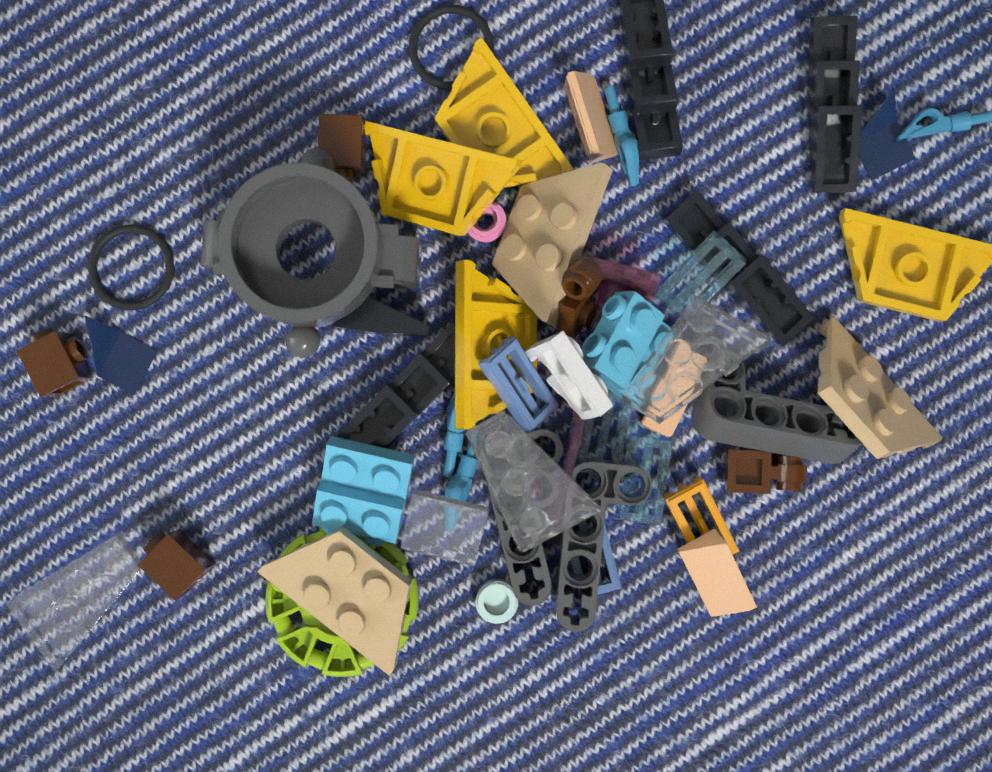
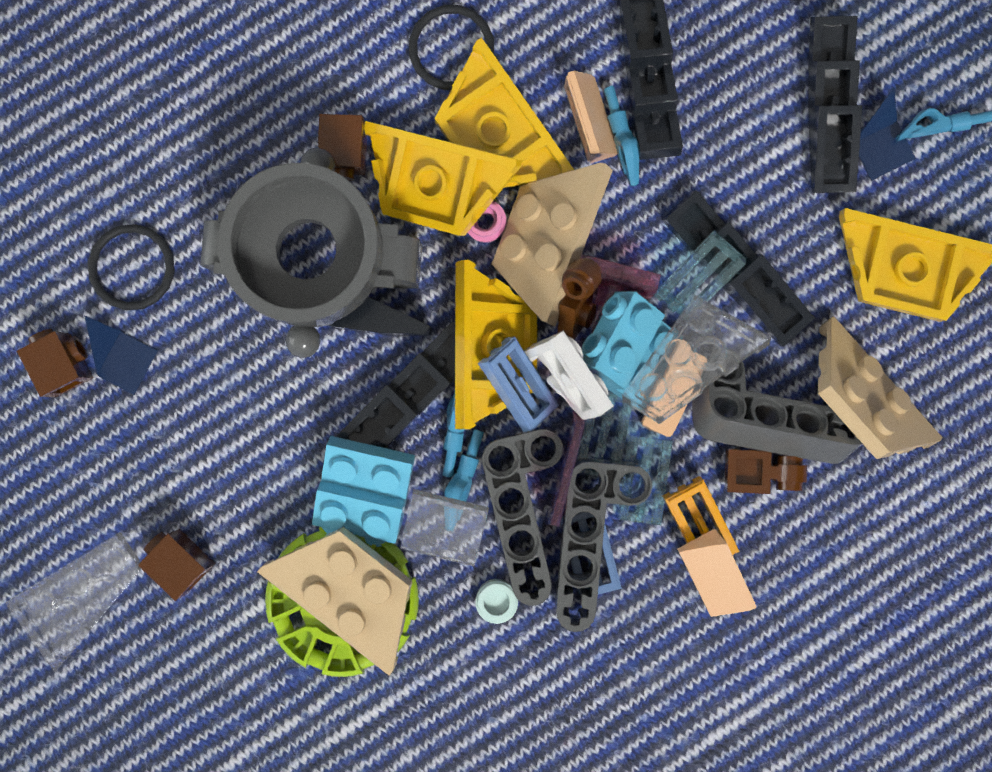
(527, 483): clear wing -> none

